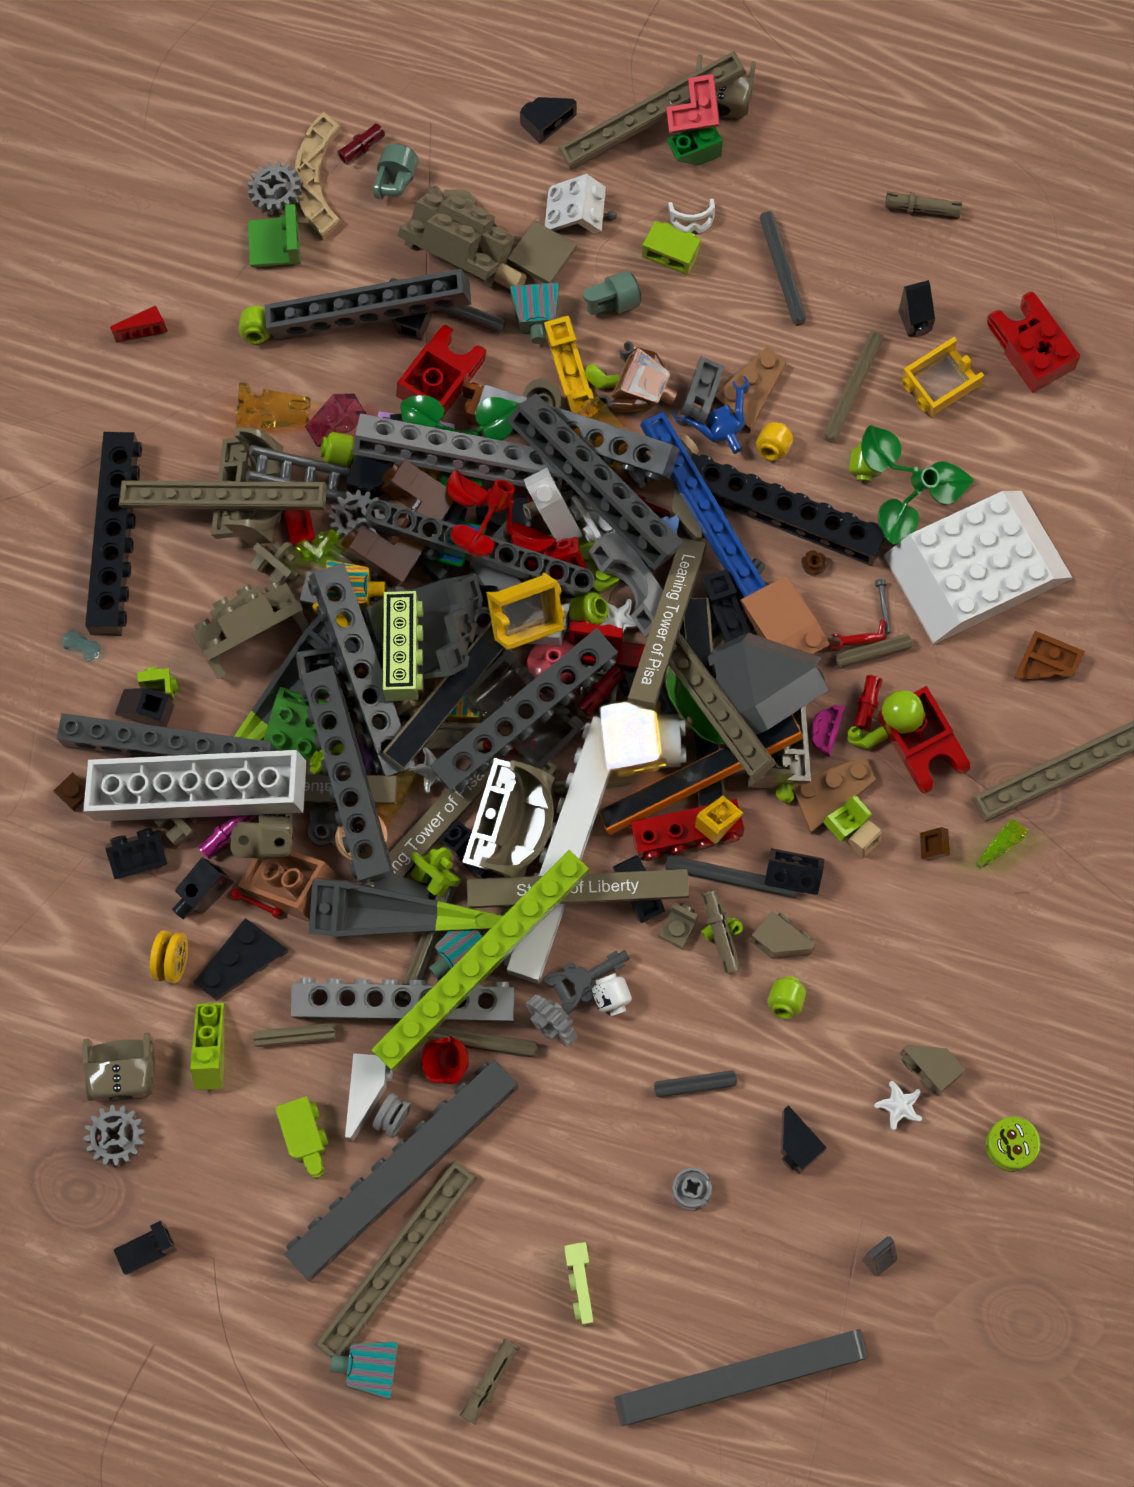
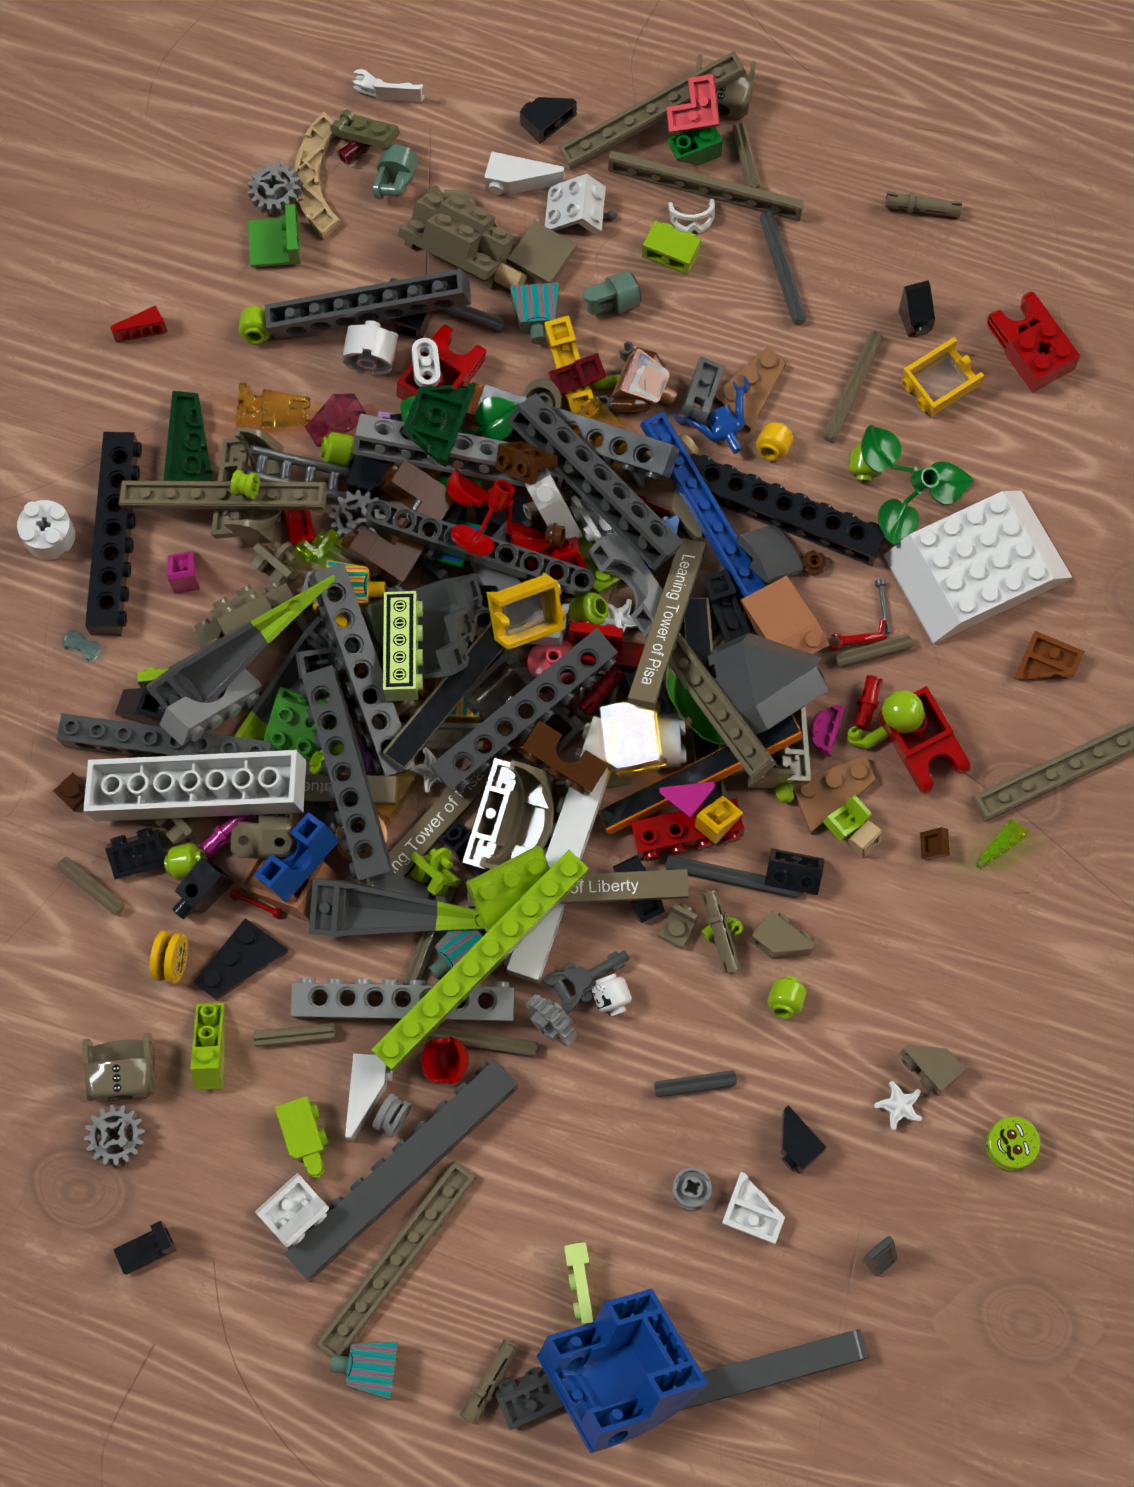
(46, 529): none -> white brick
(91, 886): none -> dark tan axle
(182, 572): none -> dark pink slope
(182, 859): none -> lime head
(186, 443): none -> dark green wing
(190, 719): none -> light grey arch
(215, 666): none -> dark grey plate
(245, 484): none -> lime wheel
(293, 1211): none -> white bracket
(313, 844): none -> blue arch
(364, 130): none -> olive plate
(369, 348): none -> white brick
(403, 92): none -> white arm
(426, 365): none -> white plate
(437, 419): none -> dark green wing
(505, 884): none -> lime wing
(516, 175): none -> white slope
(523, 461): none -> reddish brown bracket
(527, 1397): none -> dark grey bracket
(555, 535): none -> reddish brown plate
(578, 374): none -> dark red slope
(582, 774): none -> reddish brown arch
(622, 1371): none -> blue slope
(689, 796): none -> dark pink slope
(705, 185): none -> dark tan tile
(746, 156): none -> dark tan axle
(753, 1212): none -> white wing
(771, 553): none -> dark grey slope

